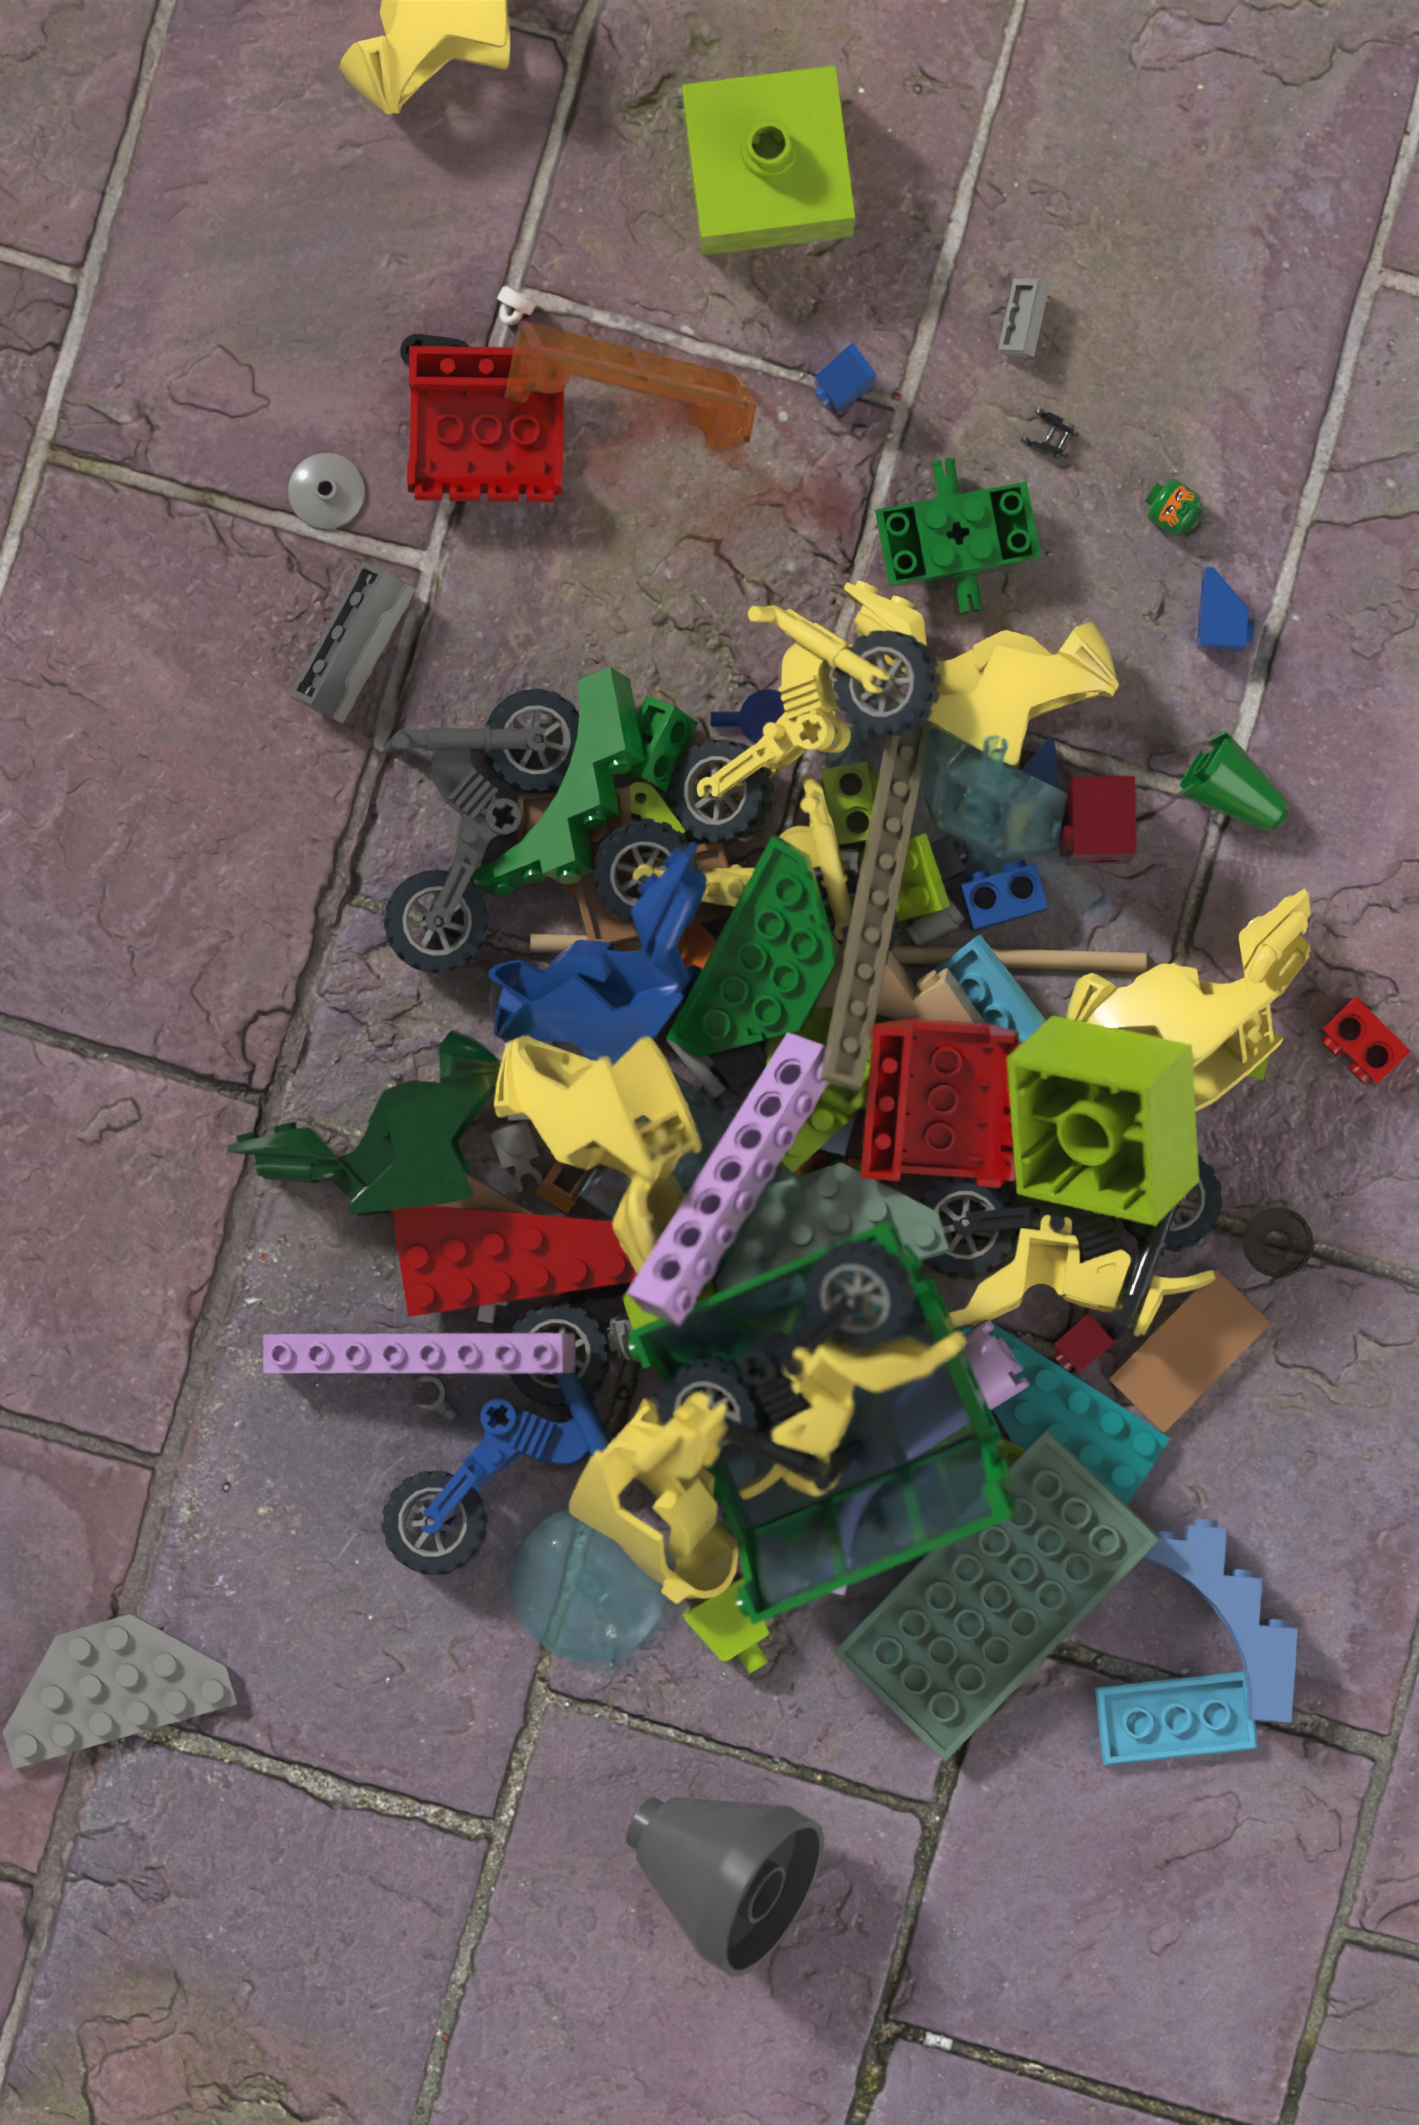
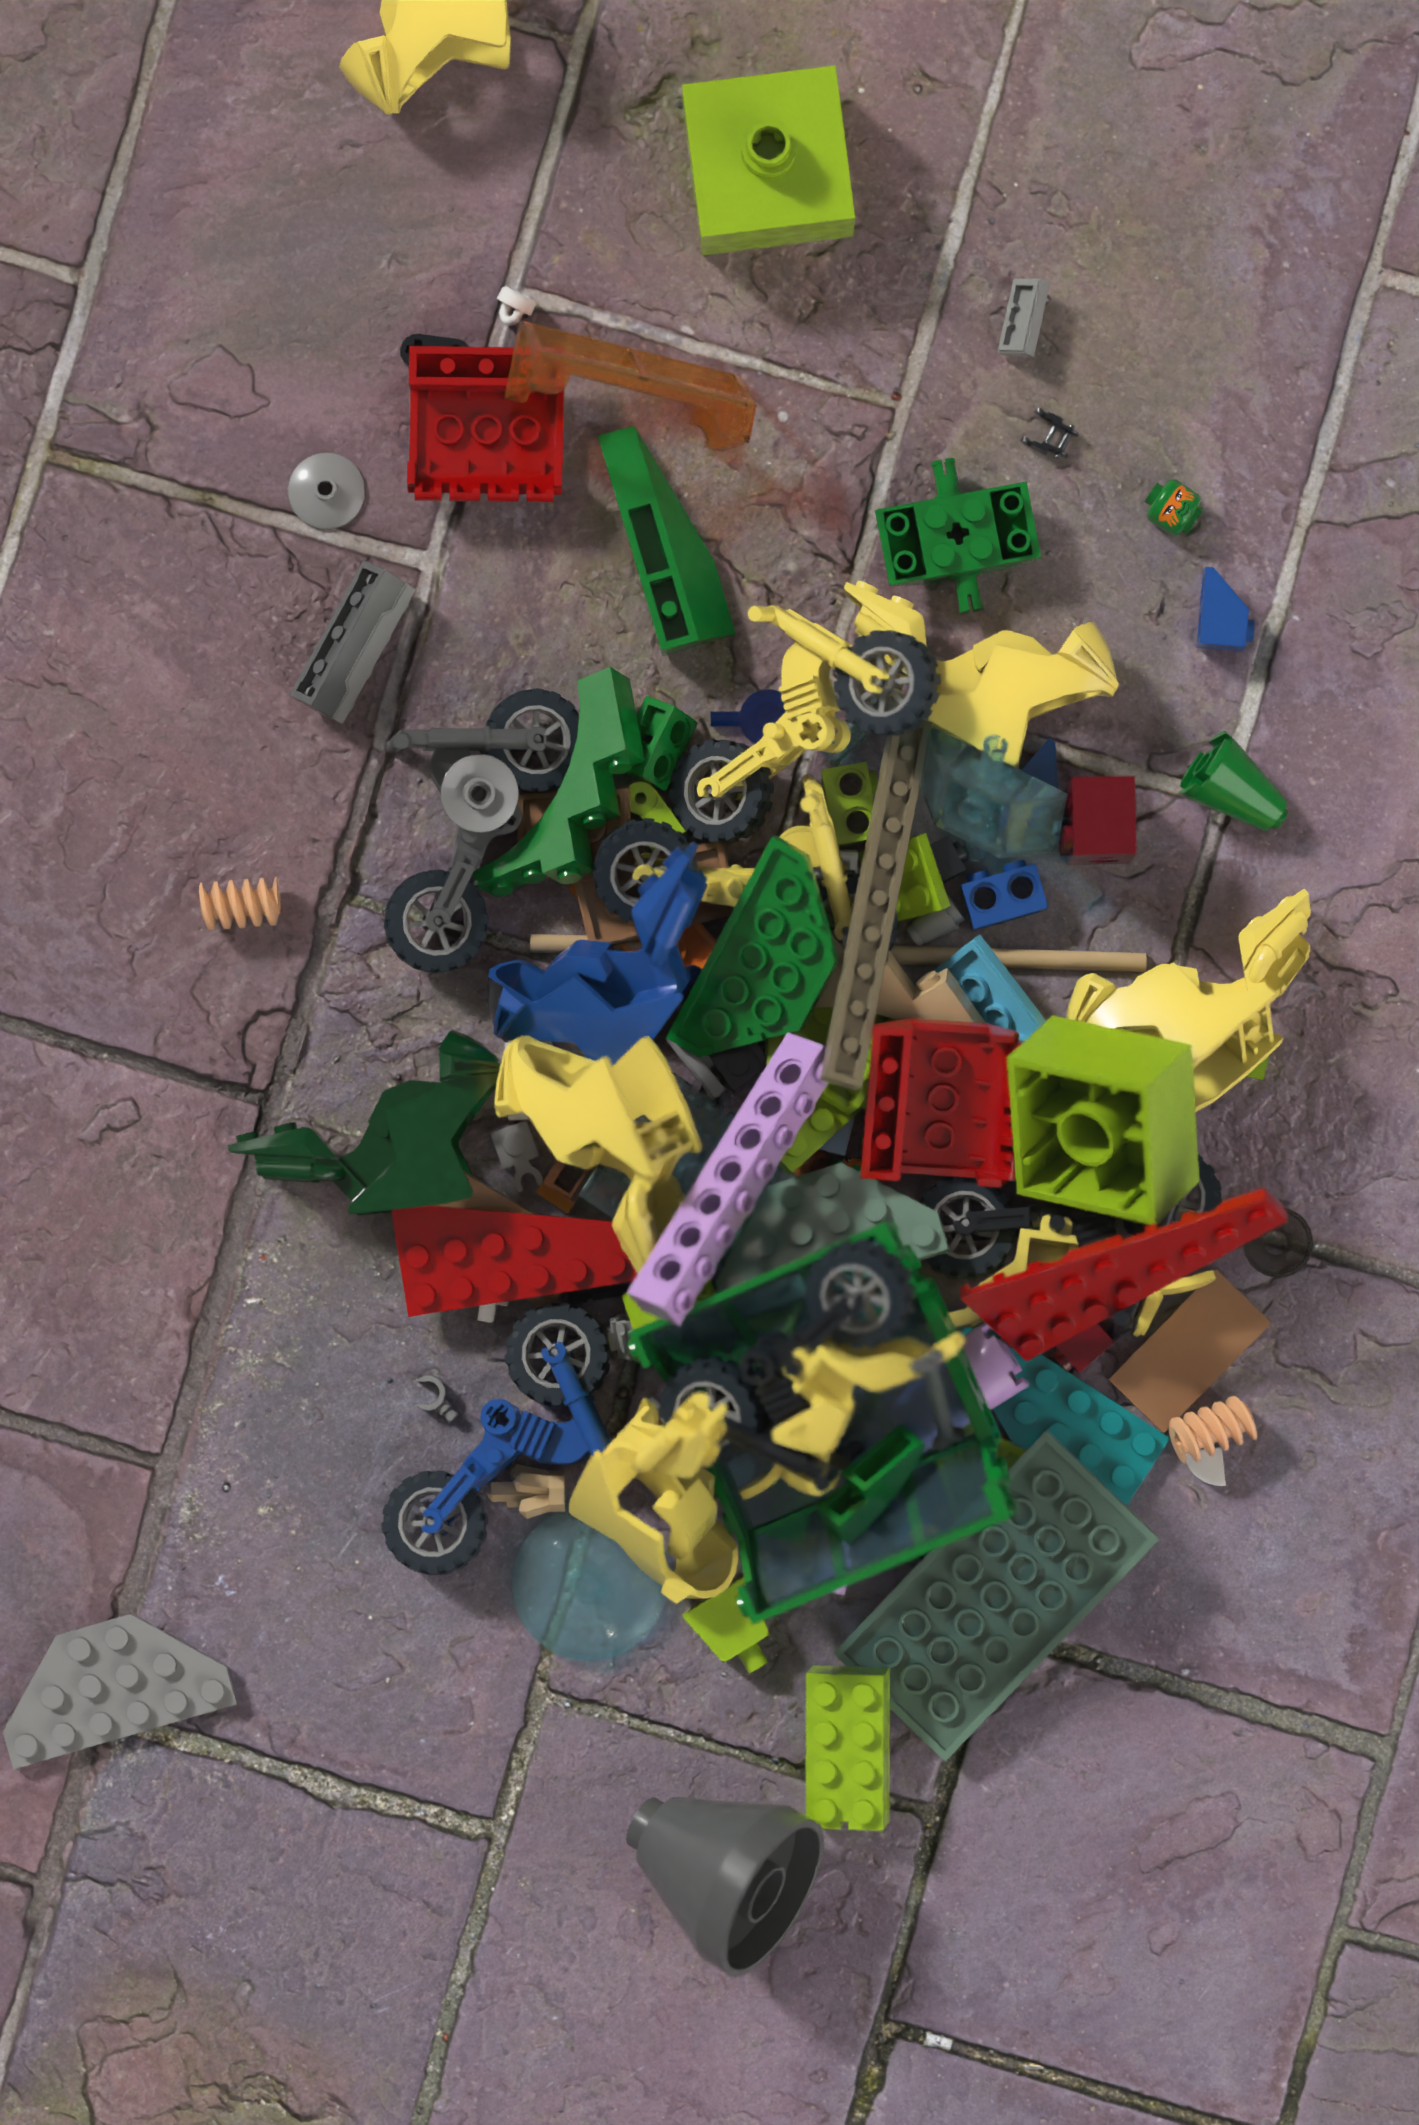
(240, 904): none -> light nougat piece
(419, 1353): lavender brick -> none
(499, 789): none -> light grey dish
(532, 1490): none -> tan rock
(667, 551): none -> green wedge
(844, 379): blue slope -> none
(848, 1747): none -> lime piece
(871, 1484): none -> green slope
(928, 1365): none -> dark grey piece
(1097, 1280): none -> red wing
(1174, 1718): medium azure tile -> none
(1209, 1468): none -> white tile
(1210, 1427): none -> light nougat piece
(1264, 1651): medium blue arch -> none
(1370, 1034): red brick -> none

